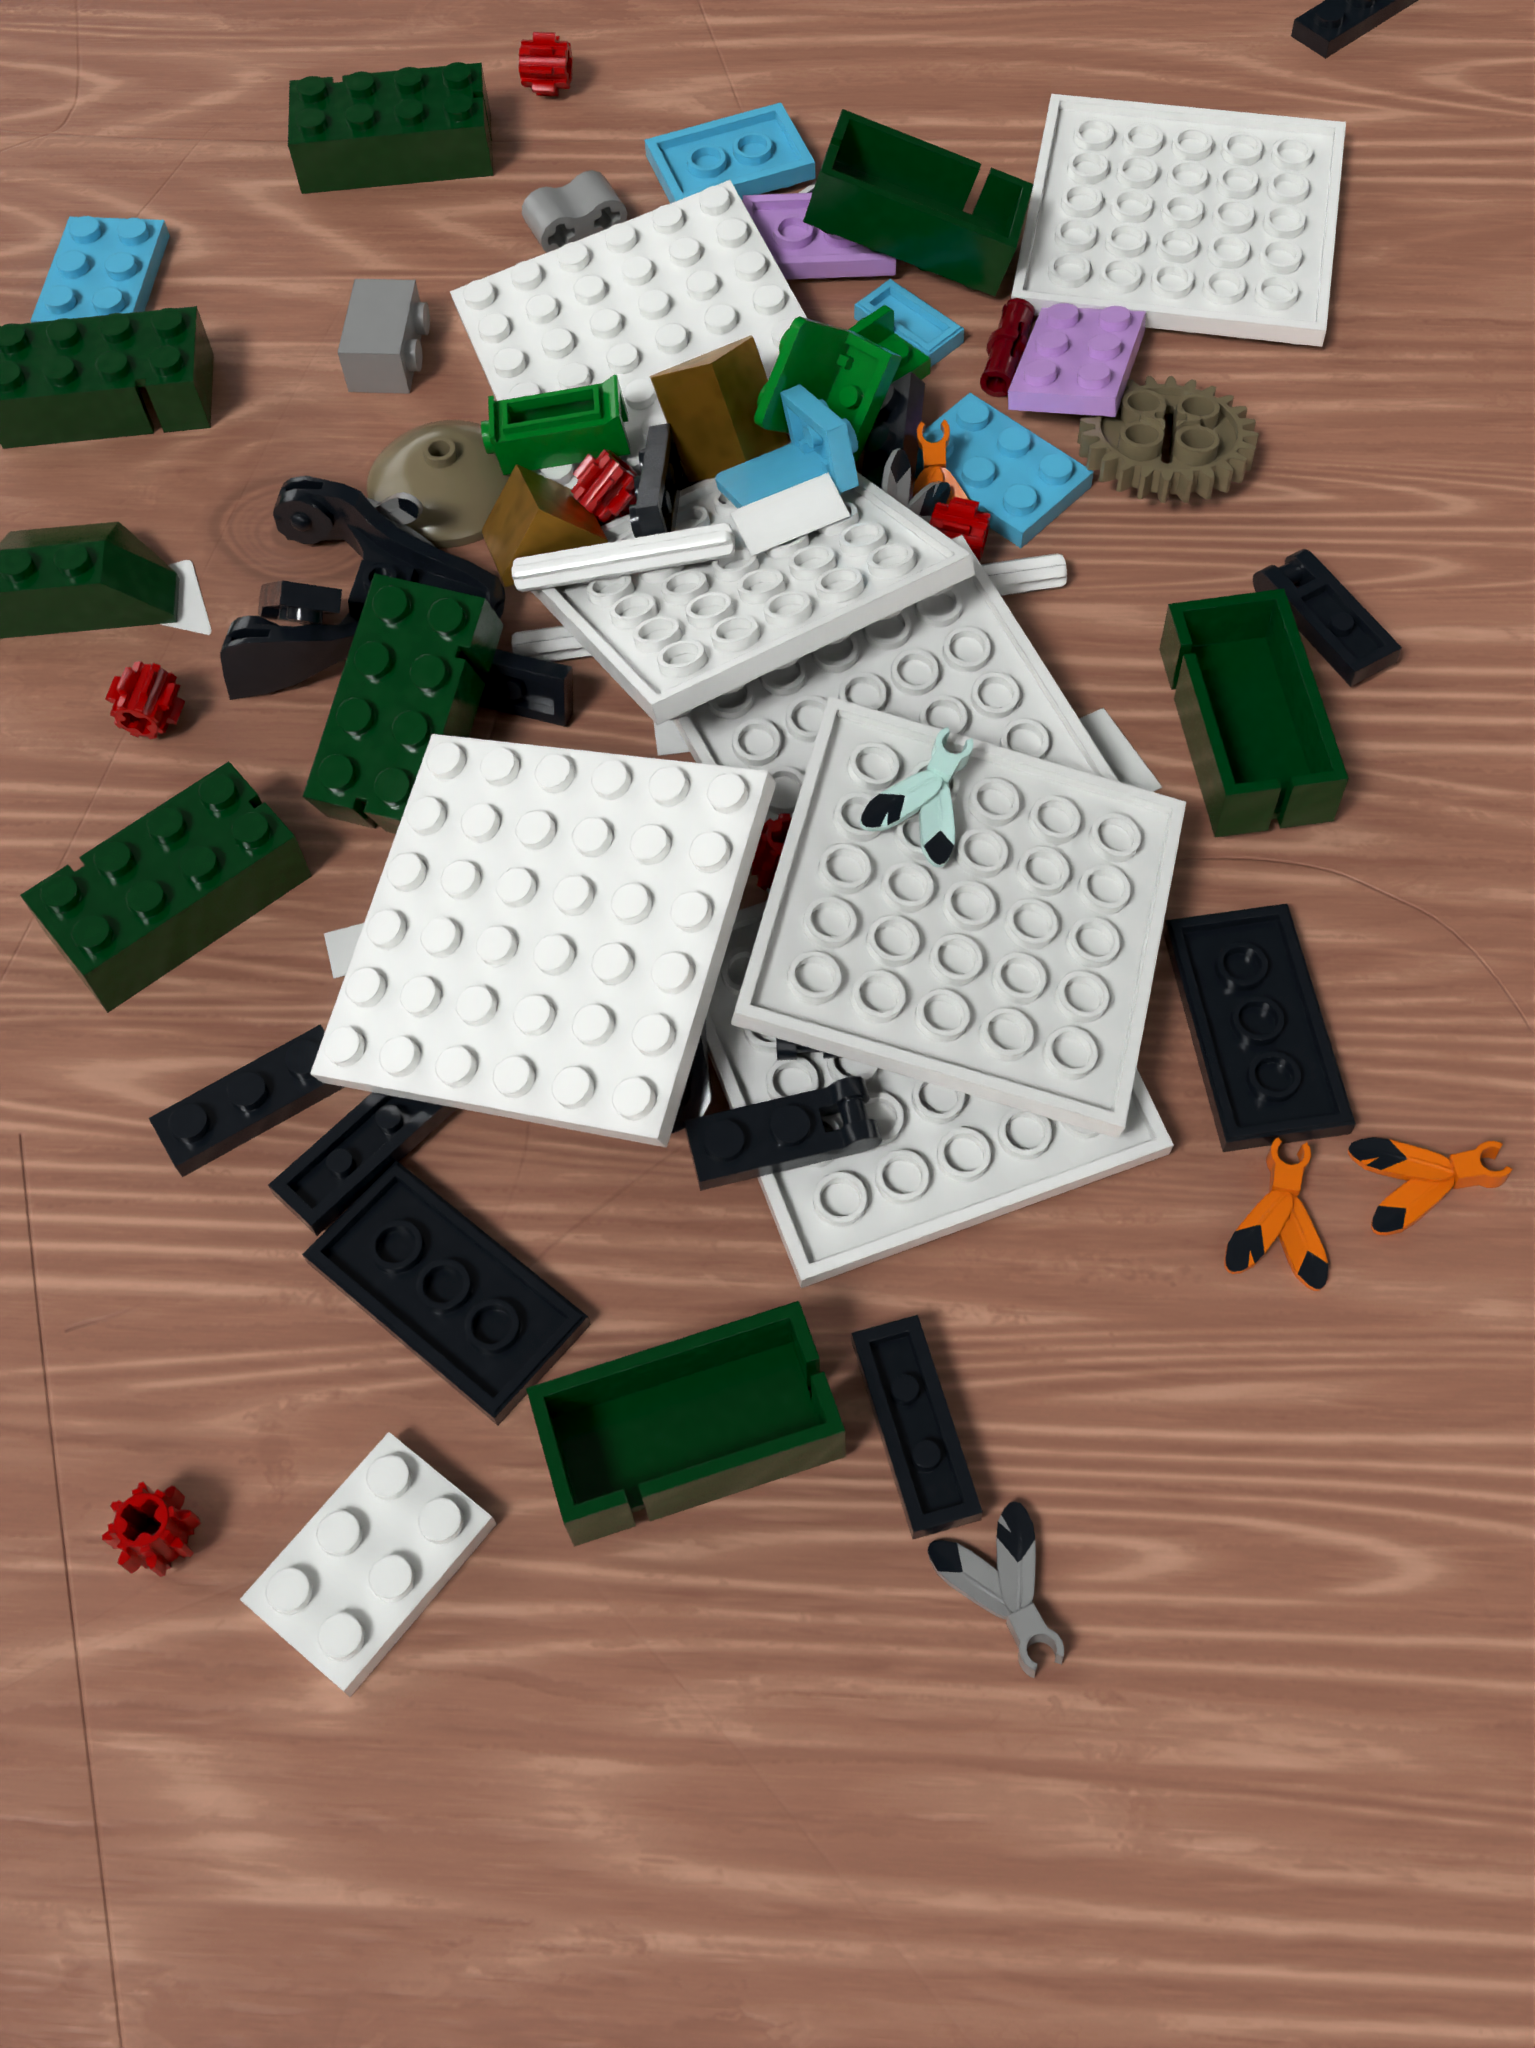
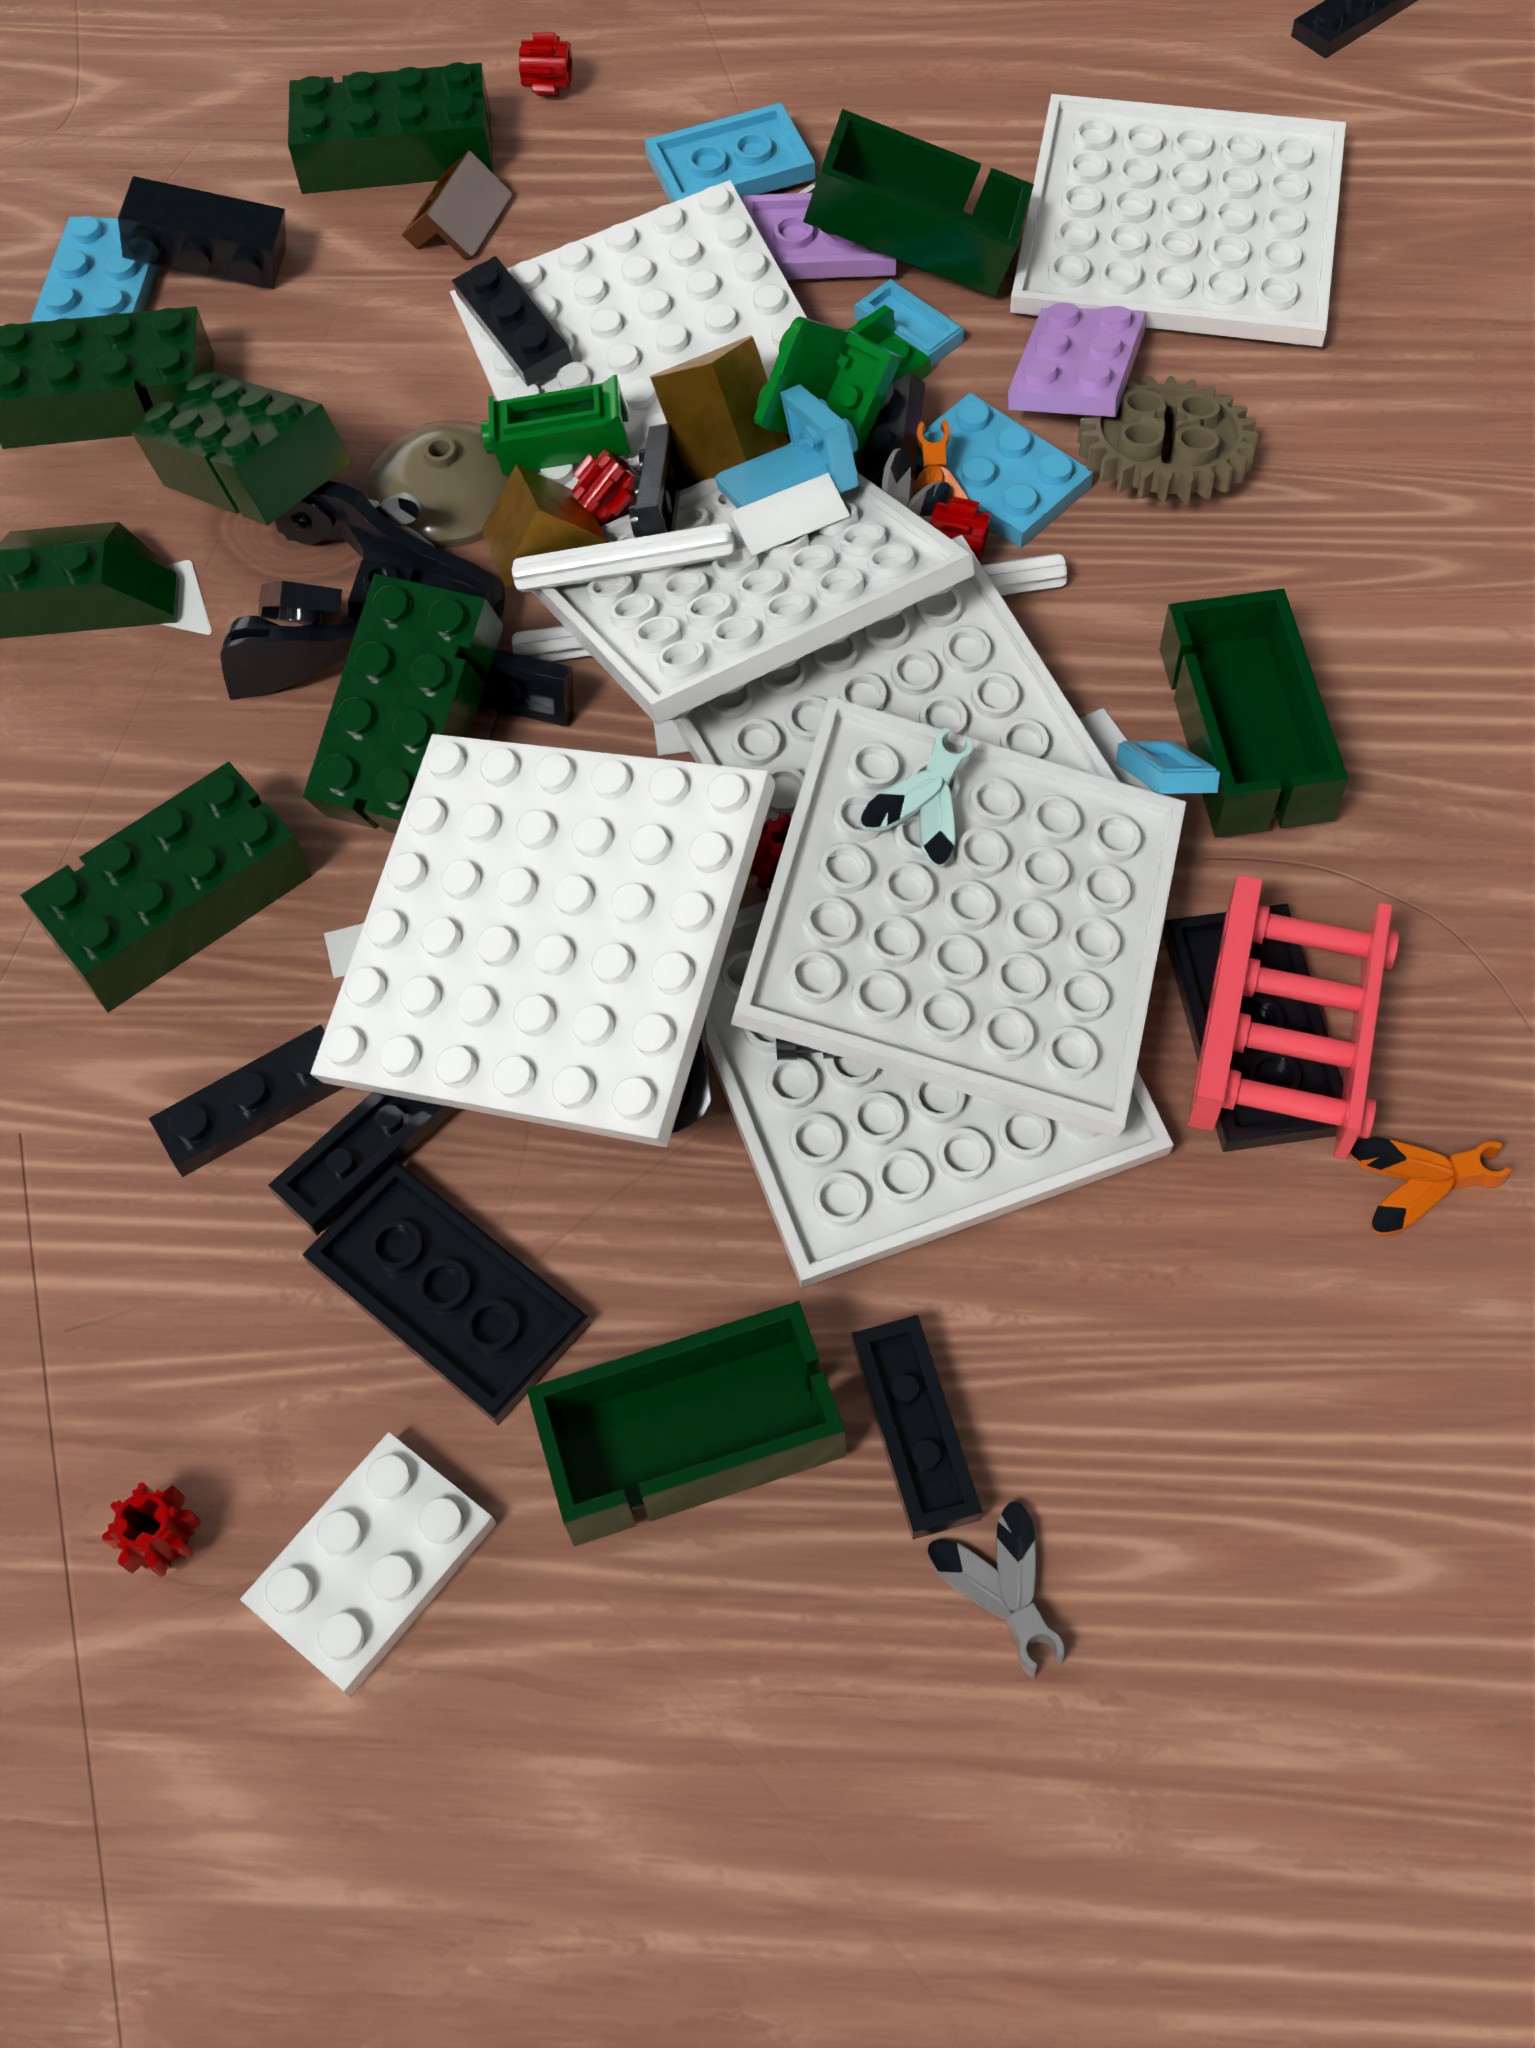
(145, 700): red gear -> none
(202, 232): none -> black brick
(241, 446): none -> dark green piece
(383, 336): light grey brick -> none
(460, 207): none -> panel
(512, 320): none -> black plate
(573, 210): light grey axle -> none
(781, 1134): black plate -> none
(1007, 347): dark red pin -> none
(1167, 767): none -> medium azure tile
(1232, 1031): none -> coral fence
(1281, 1216): orange piece -> none
(1331, 617): black plate -> none

